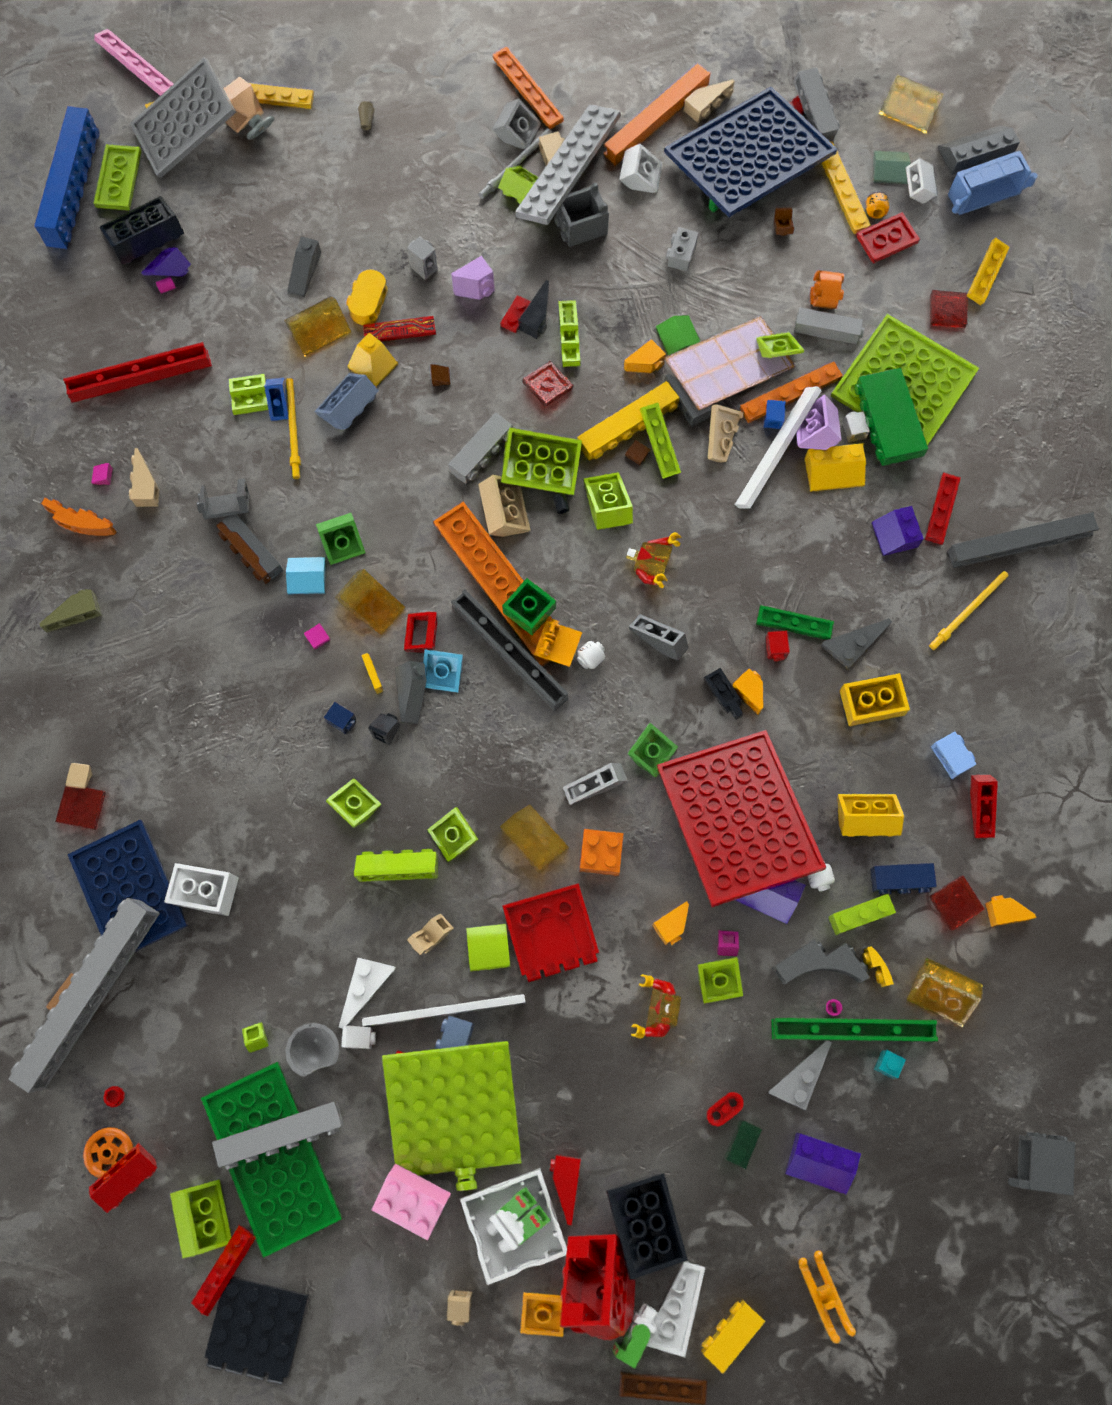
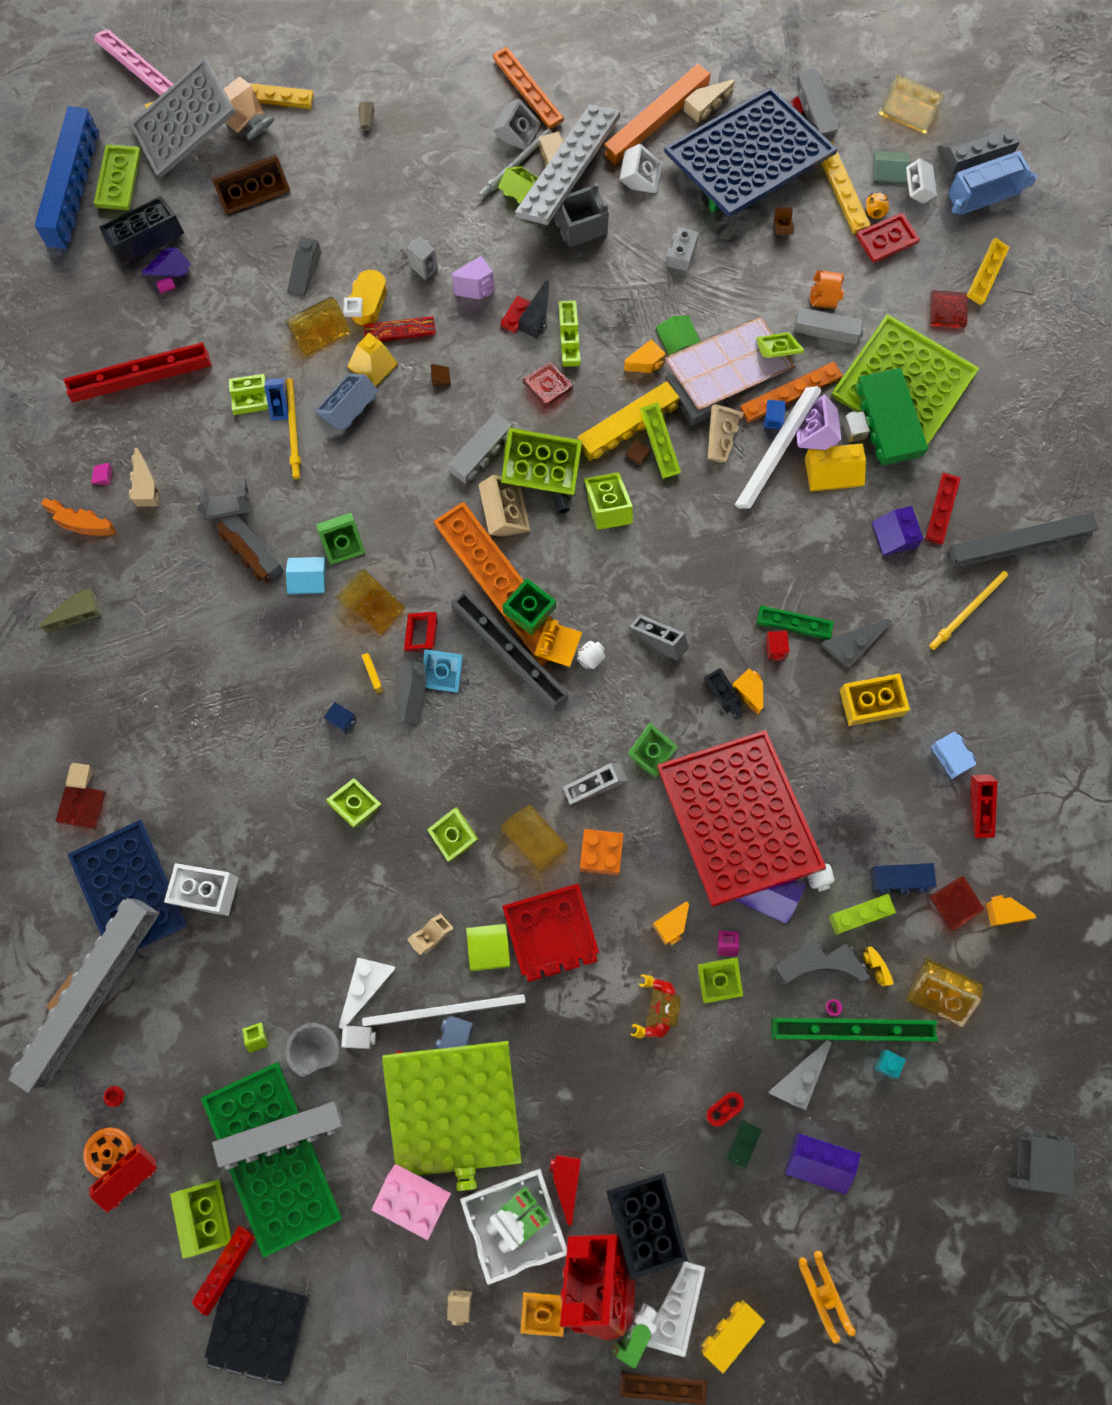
(250, 184): none -> reddish brown slope
(317, 636): dark pink tile -> none
(353, 307): none -> white tile
(384, 728): black slope -> none
(396, 866): lime slope -> none
(653, 559): torso -> none
(870, 815): yellow slope -> none

